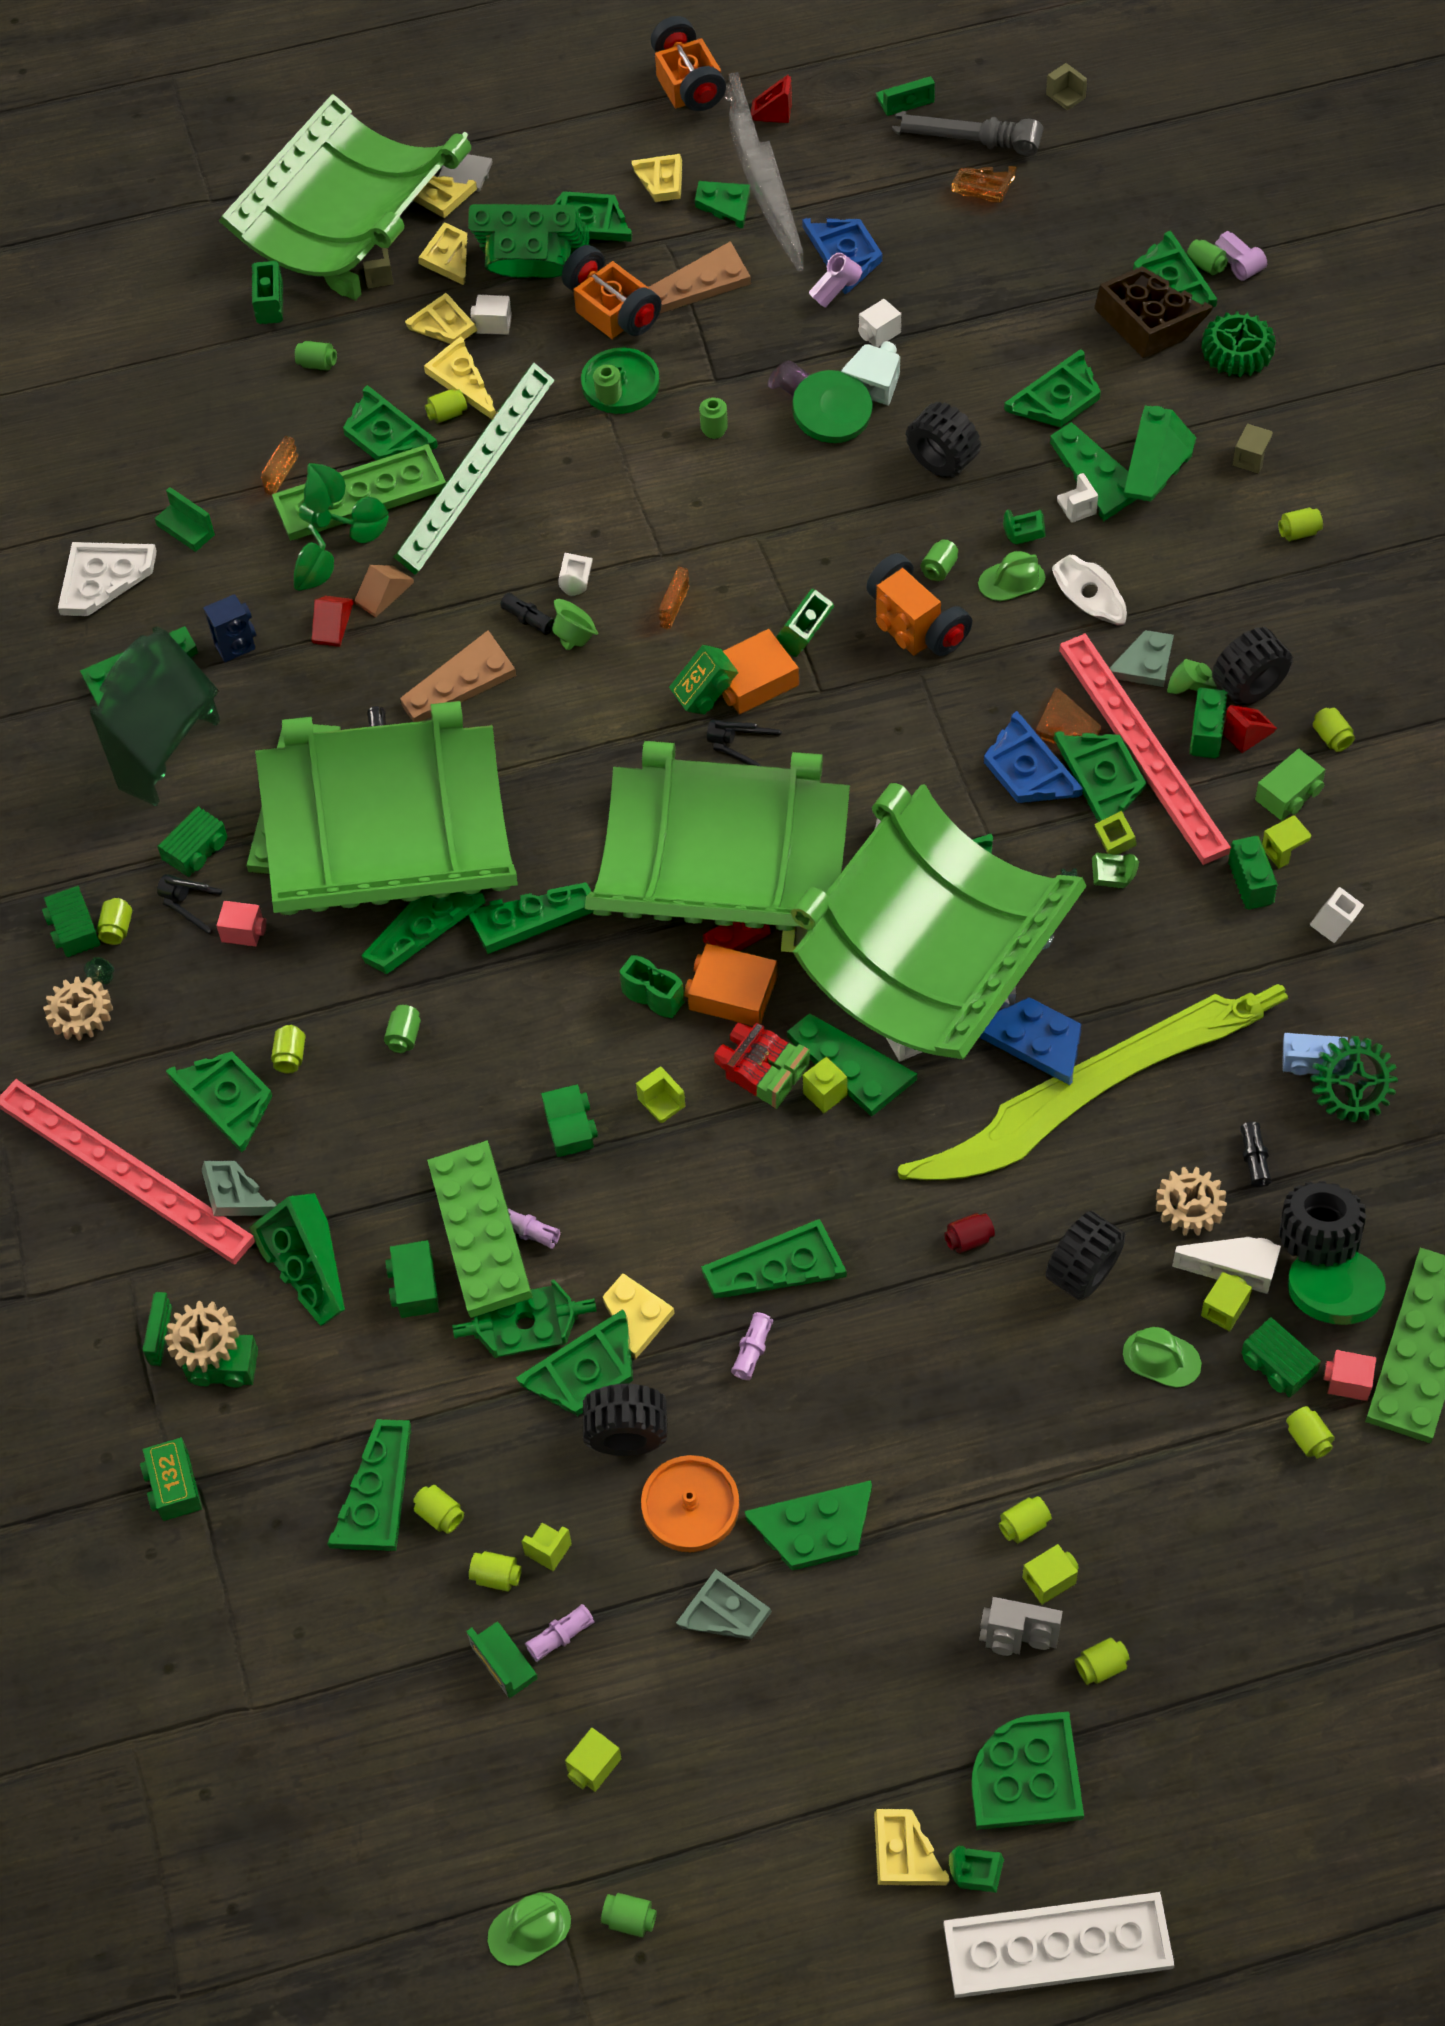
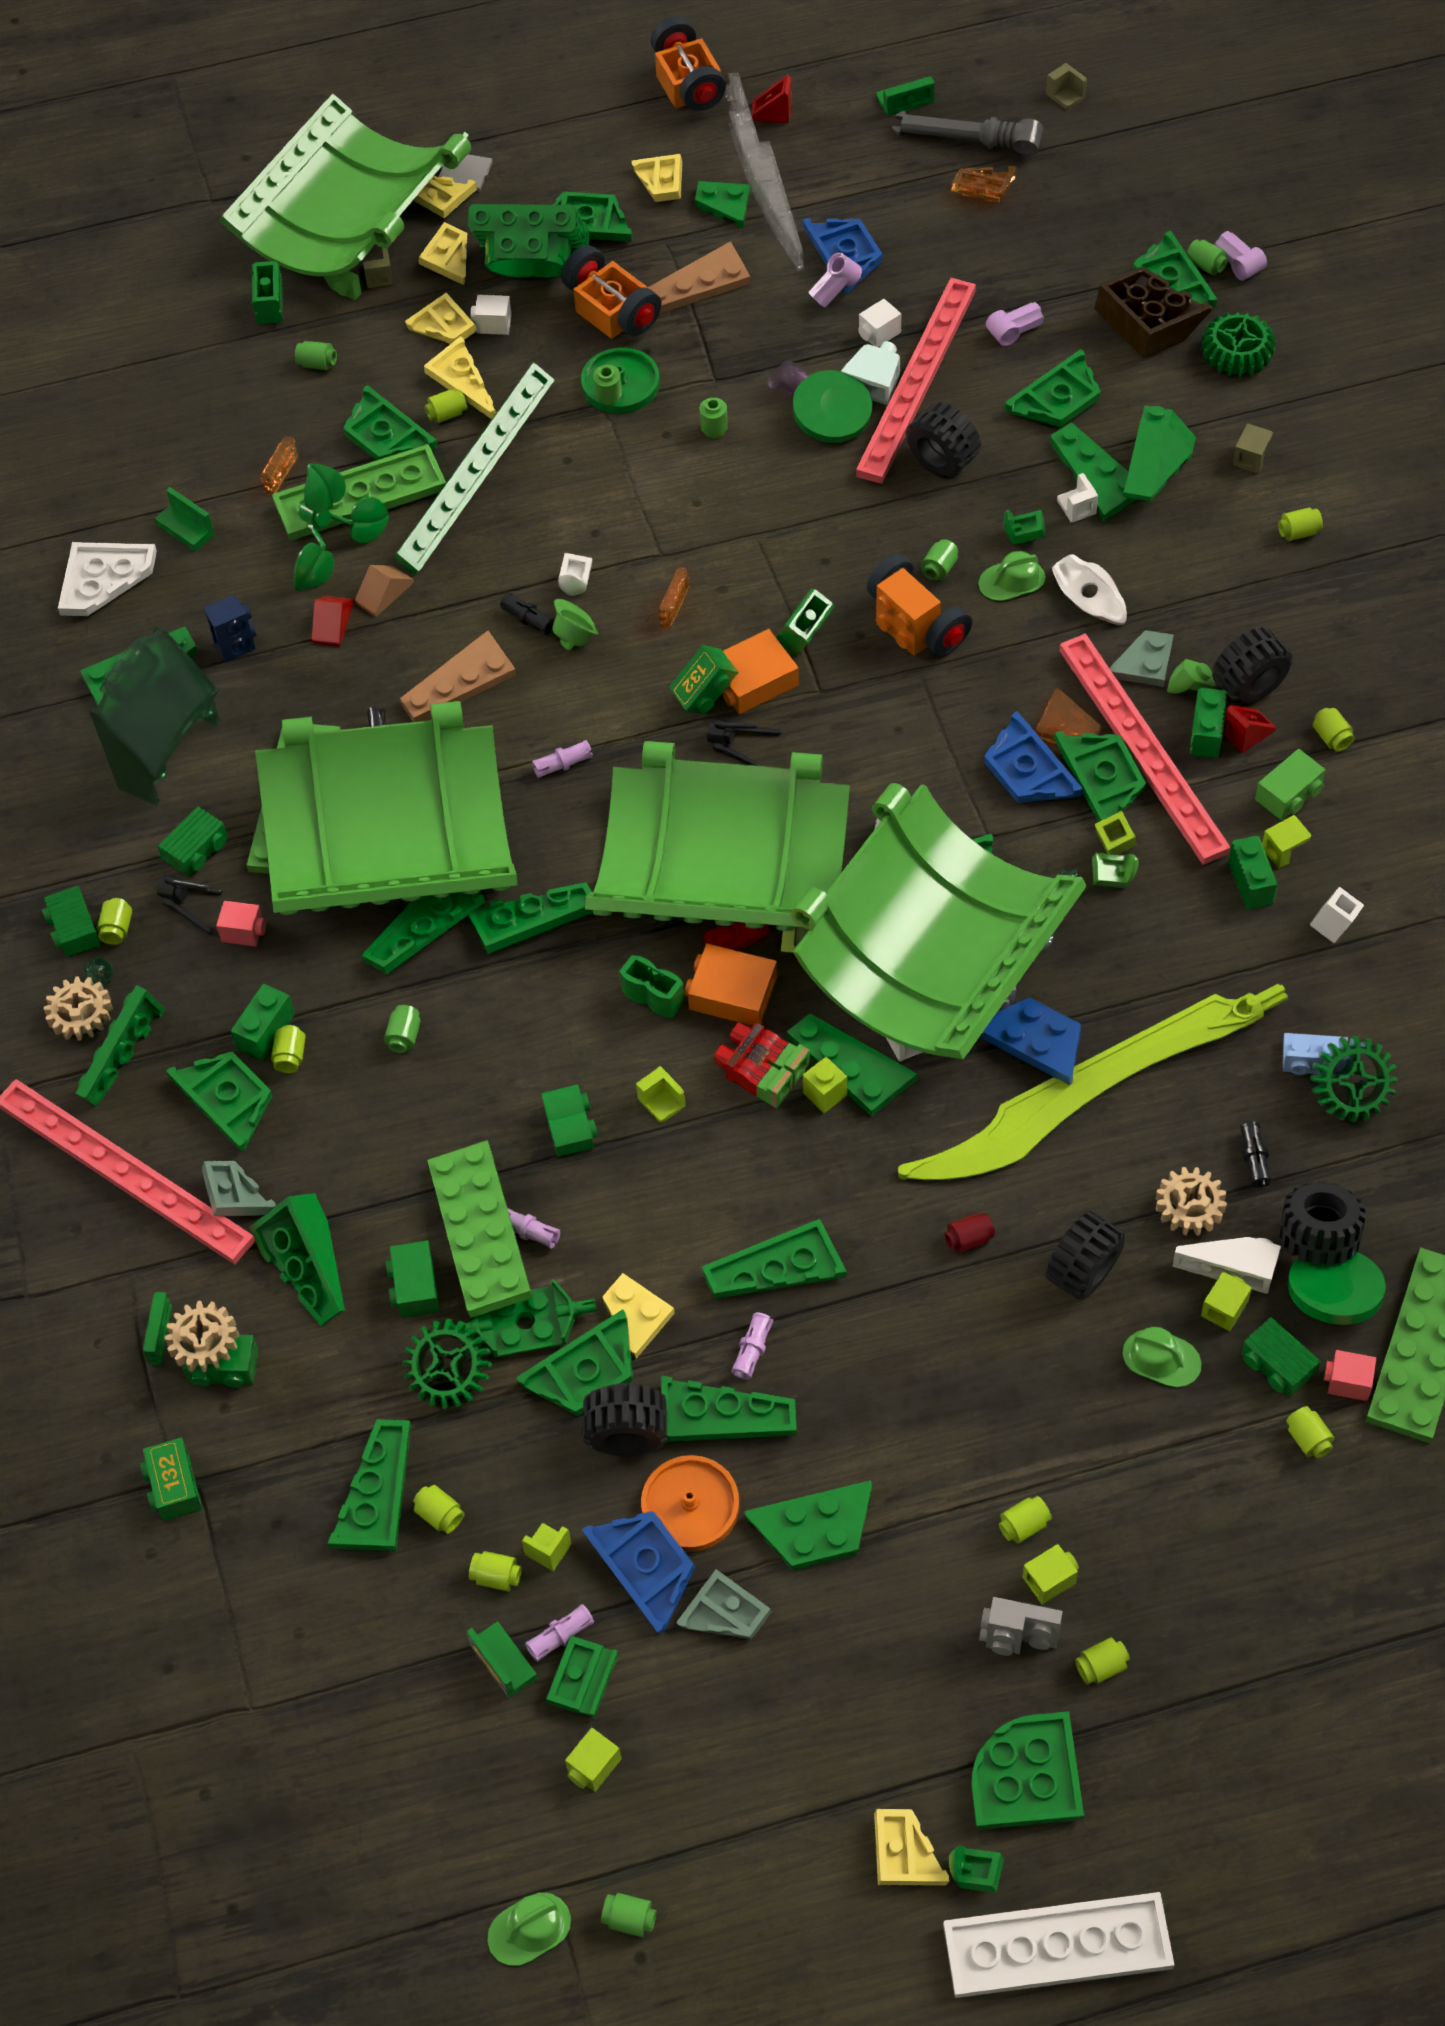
(118, 1047): none -> green wing
(262, 1017): none -> green brick
(460, 1355): none -> green gear
(562, 759): none -> lavender pin
(582, 1677): none -> green plate
(645, 1562): none -> blue wing
(723, 1413): none -> green wing
(915, 381): none -> coral plate
(1009, 326): none -> lavender piece

